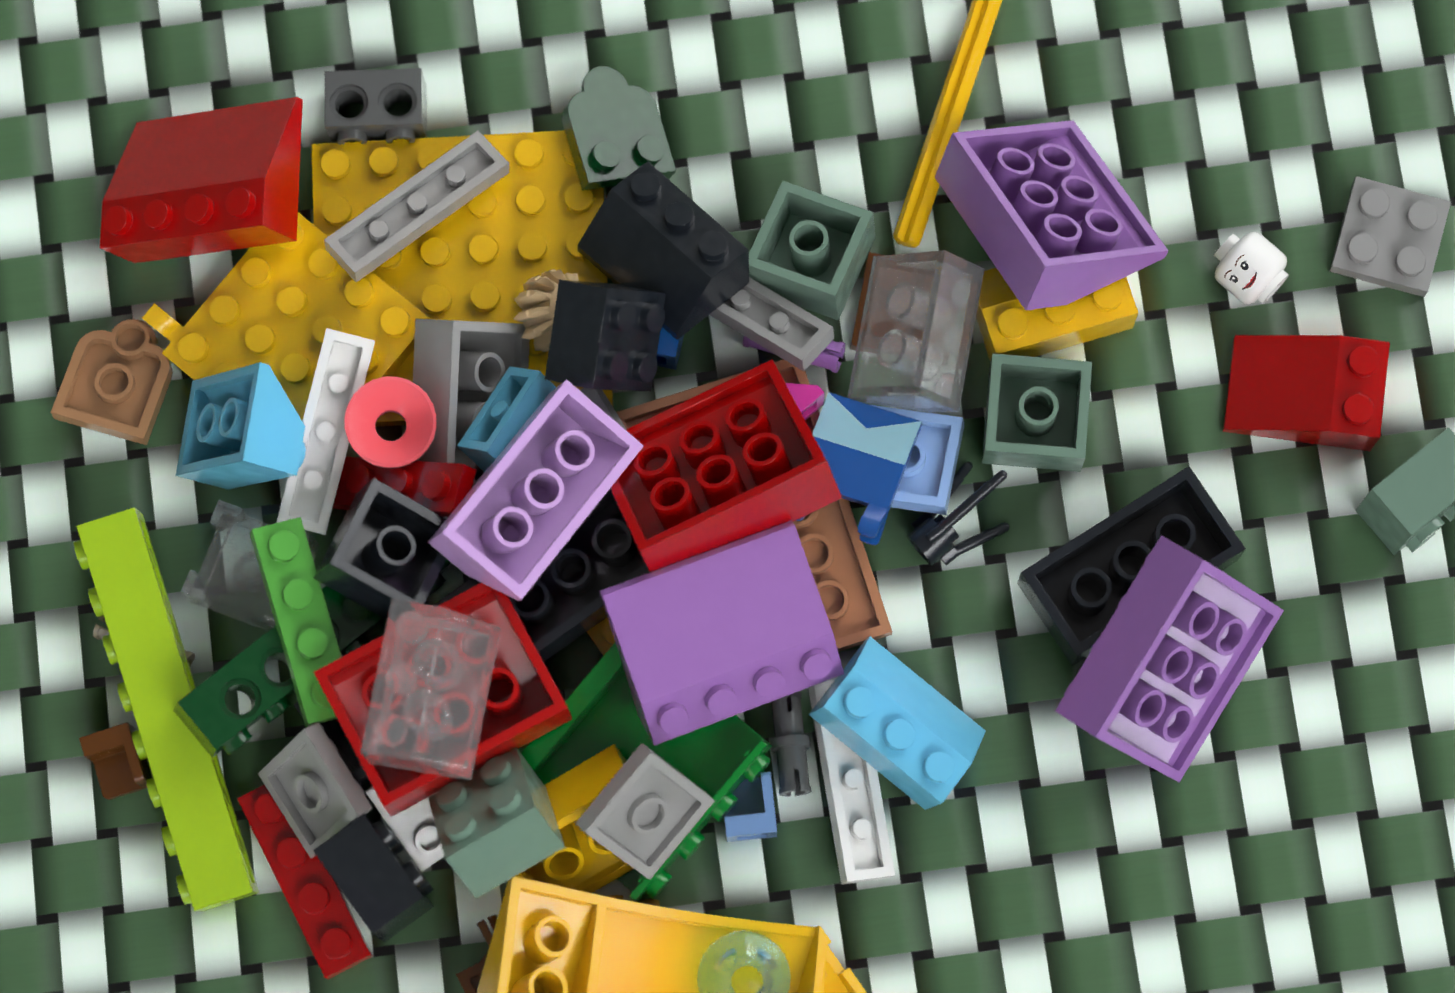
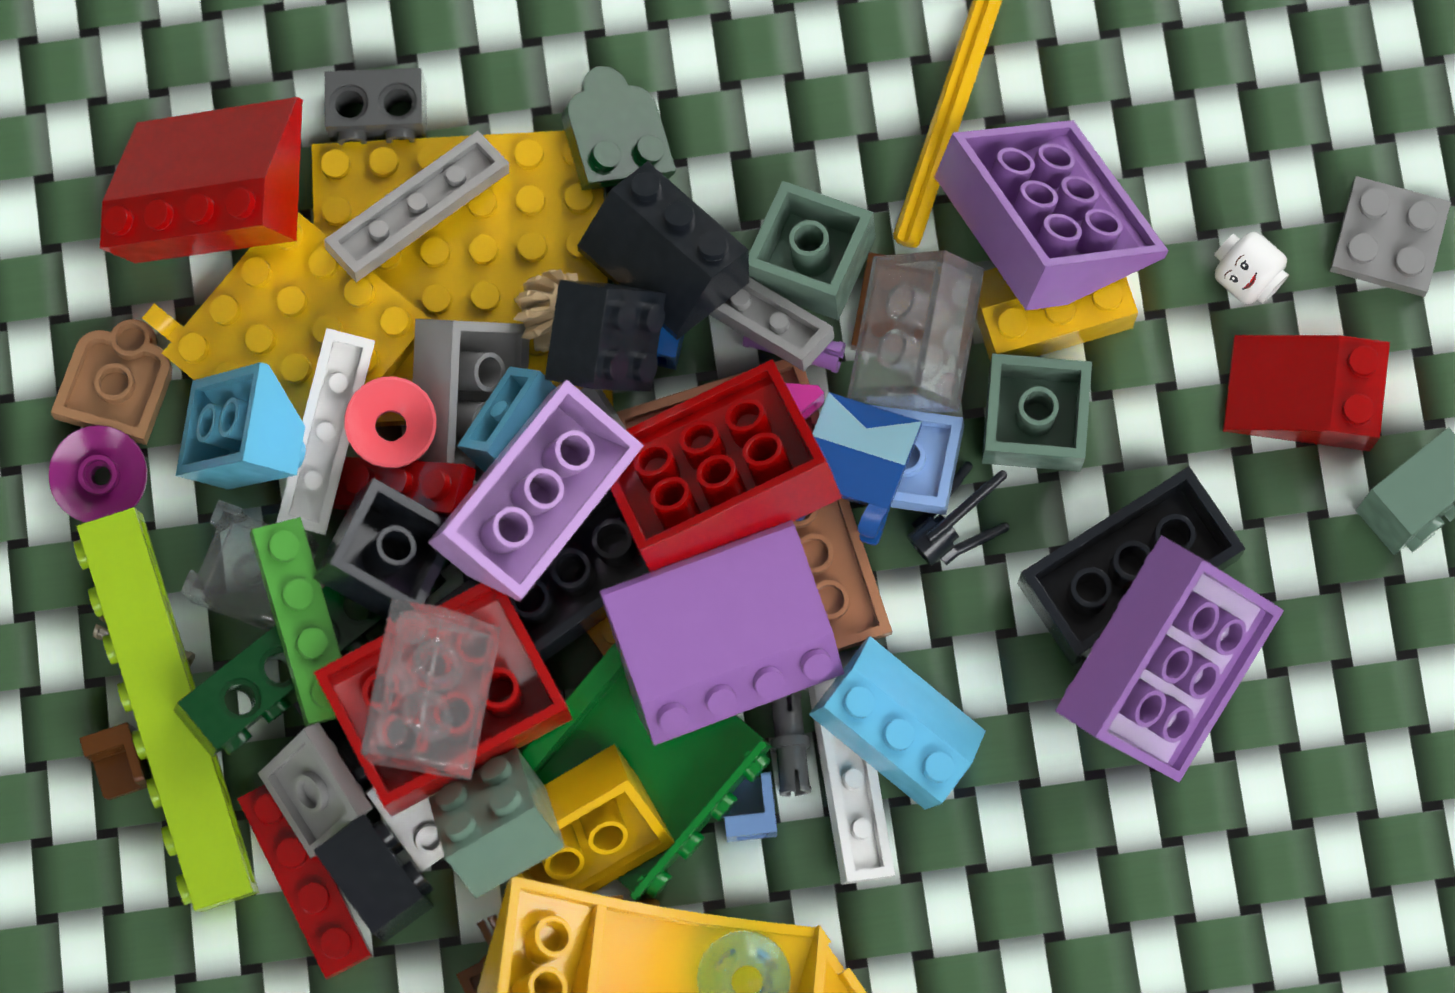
(75, 466): none -> magenta dish
(645, 811): light grey plate -> none

